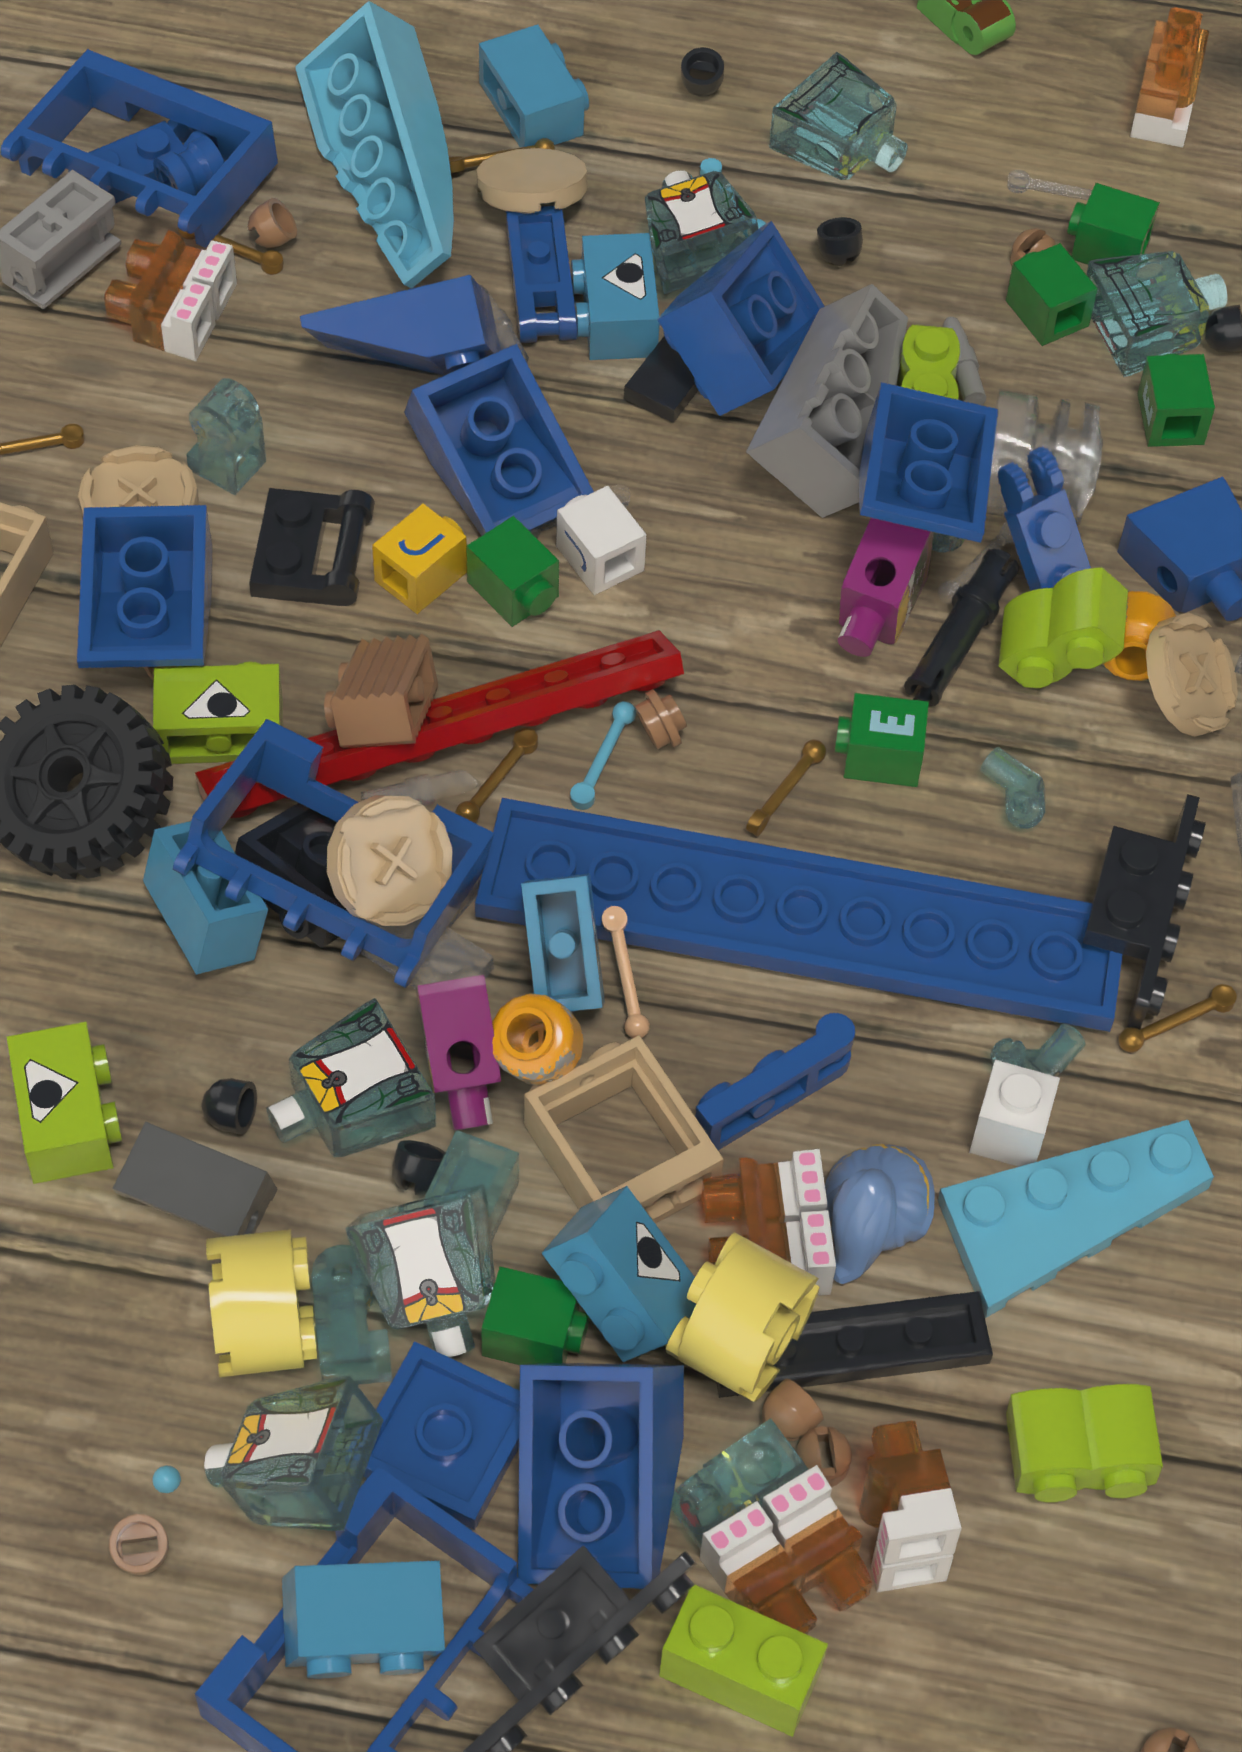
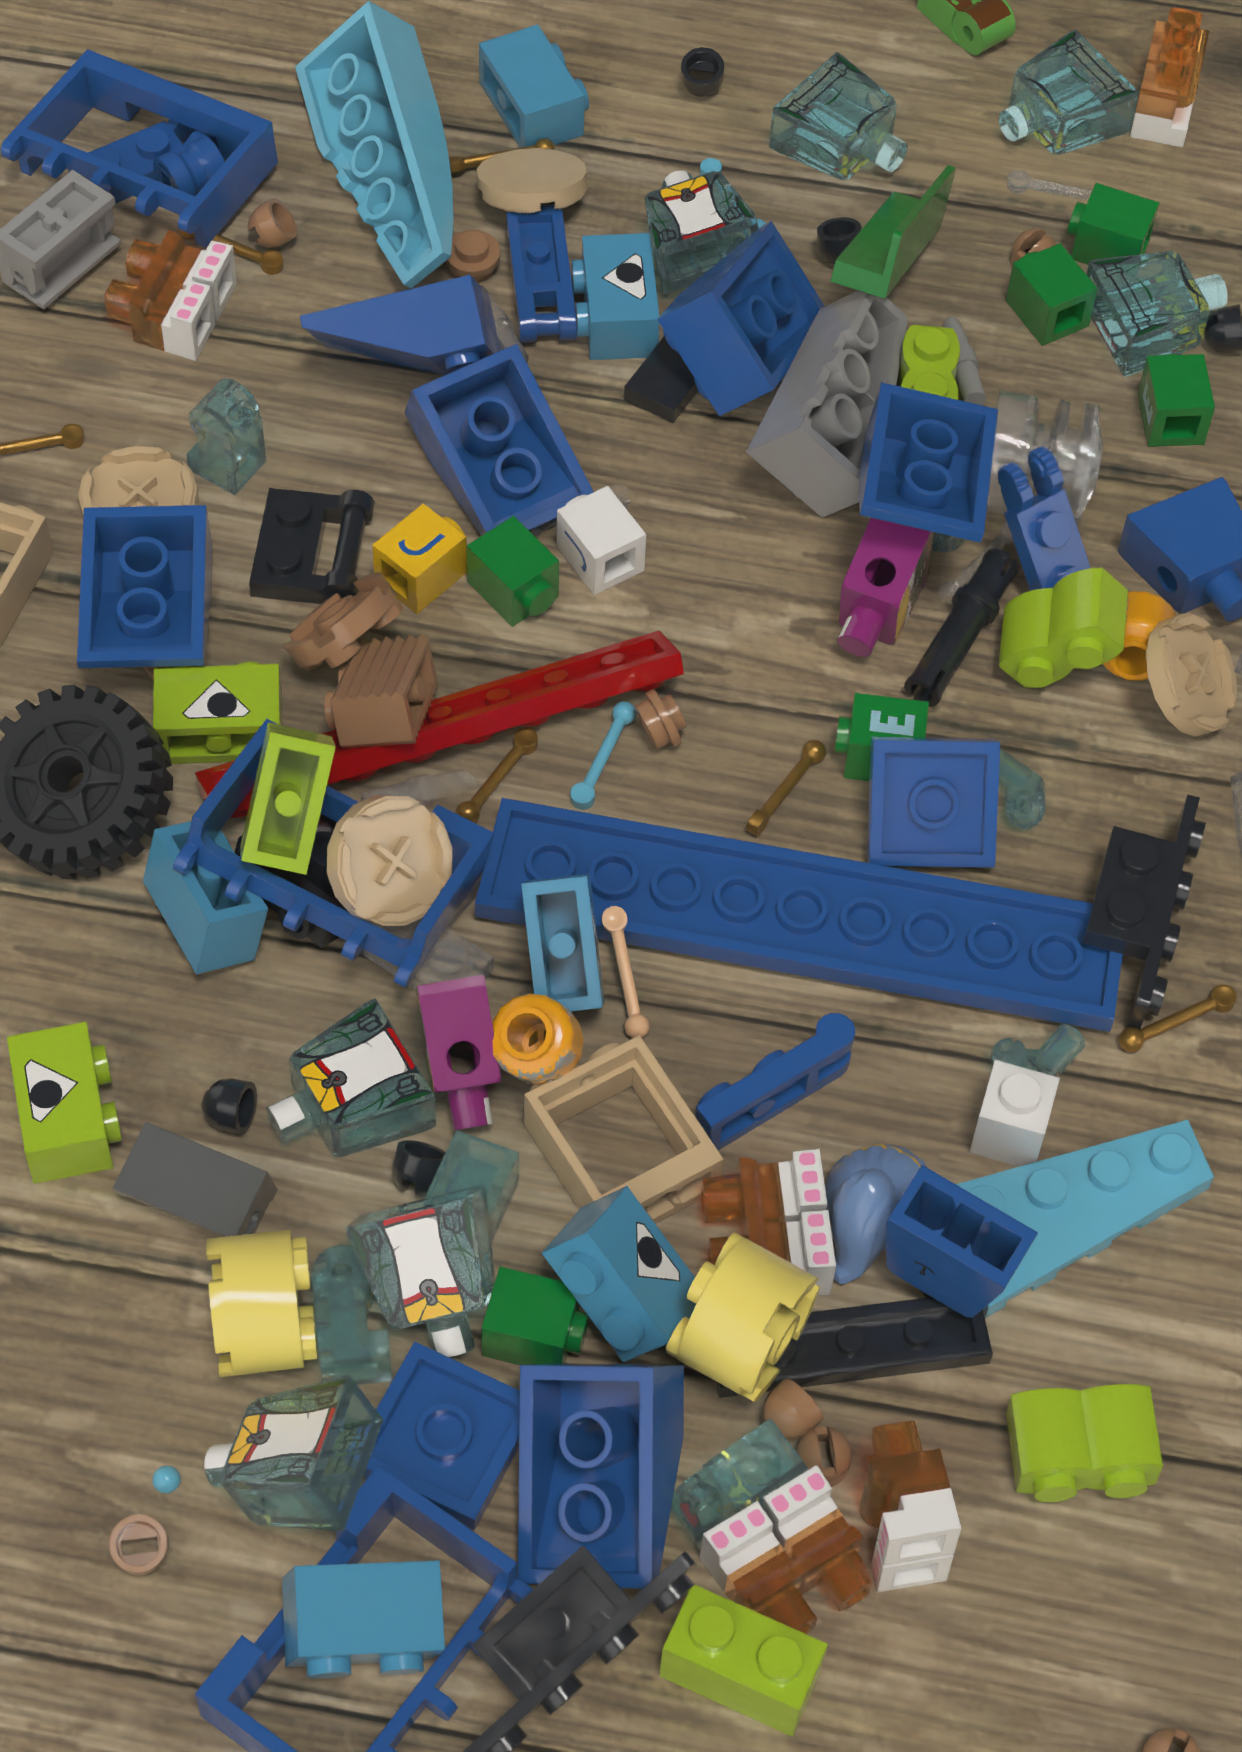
(287, 798): none -> lime brick
(334, 626): none -> medium nougat plate
(474, 255): none -> medium nougat plate
(893, 239): none -> green panel
(933, 802): none -> blue plate
(953, 1243): none -> blue torso
(1069, 98): none -> clear light blue torso

